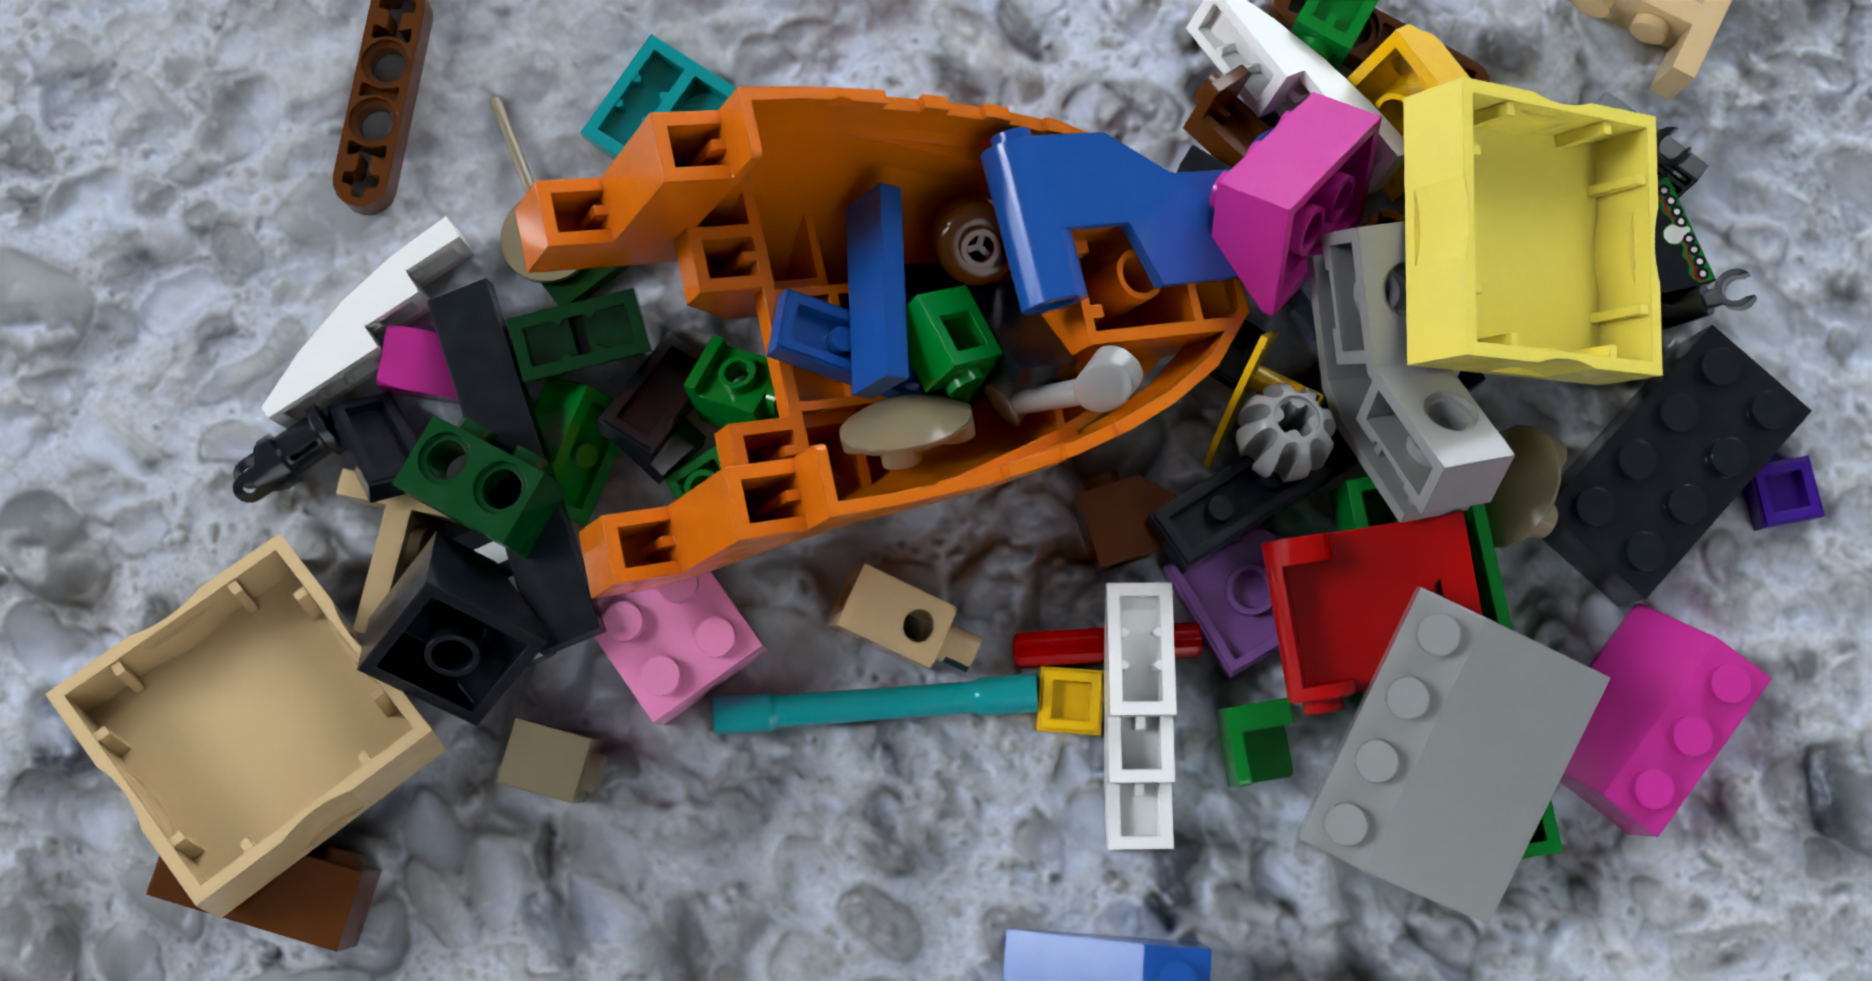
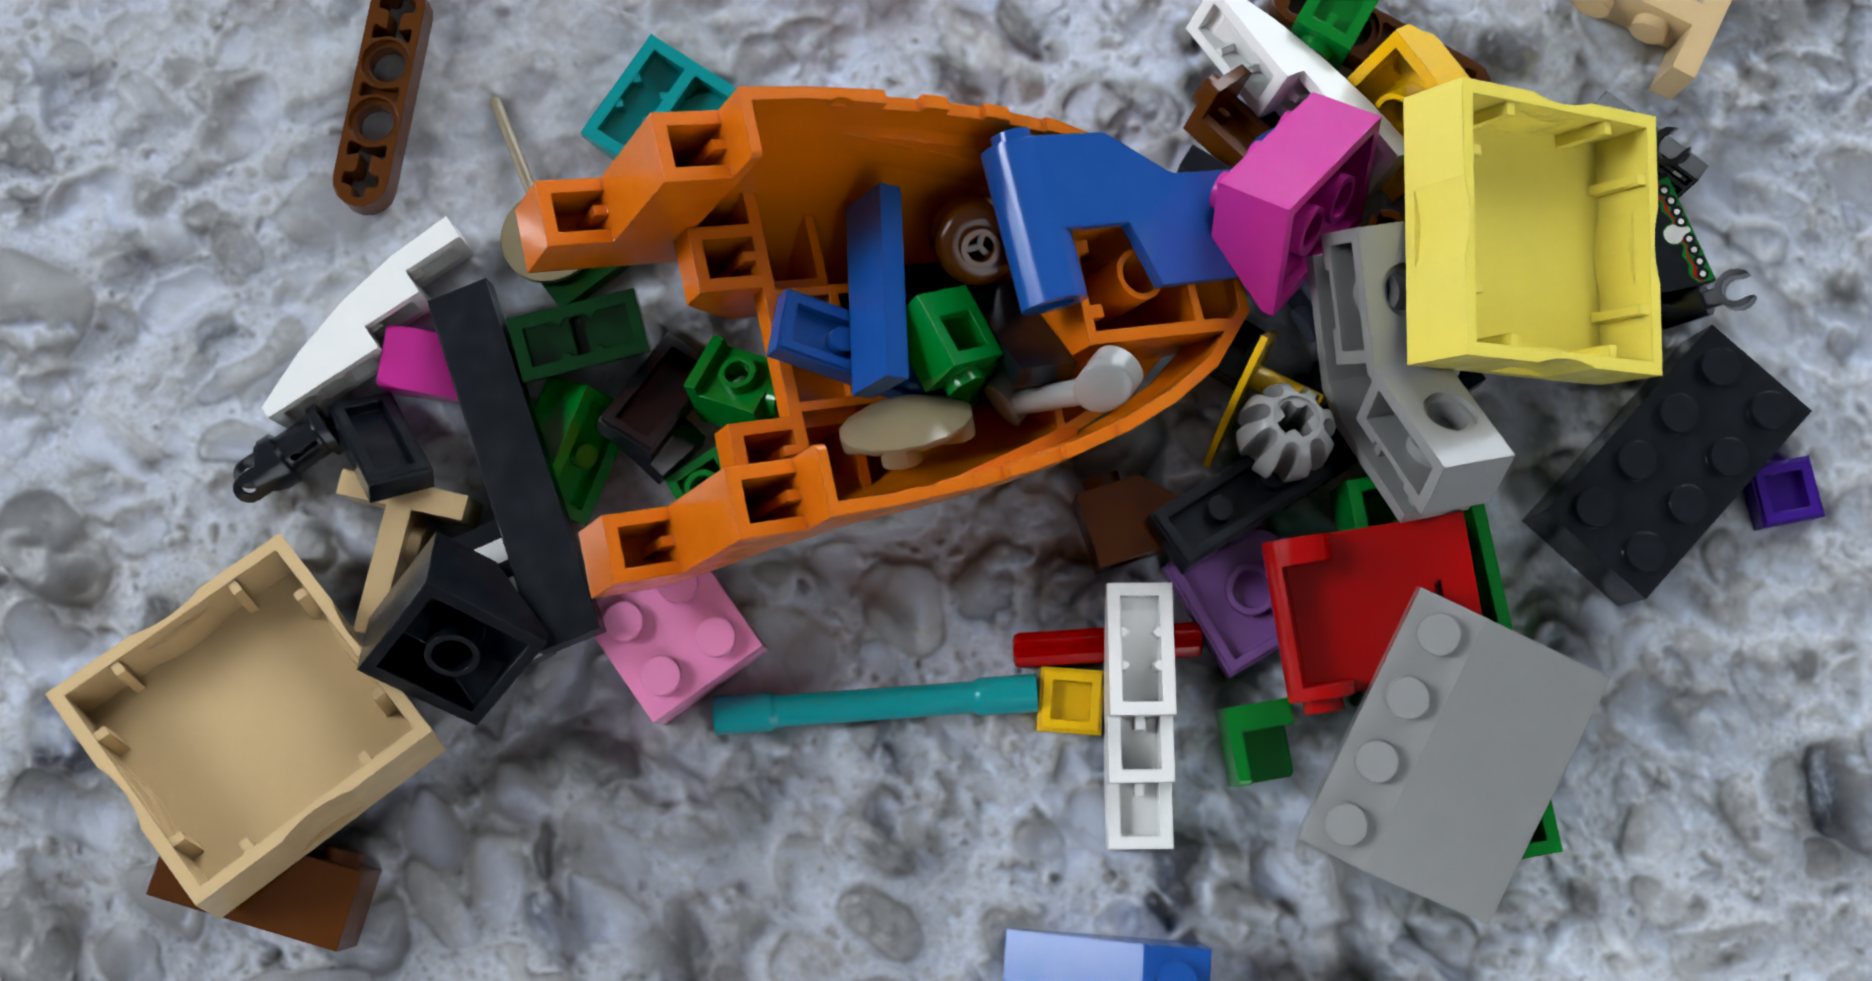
(477, 491): dark green brick -> none
(552, 762): dark tan brick -> none
(873, 612): tan torso -> none
(1529, 488): dark tan dish -> none
(1660, 719): dark pink slope -> none

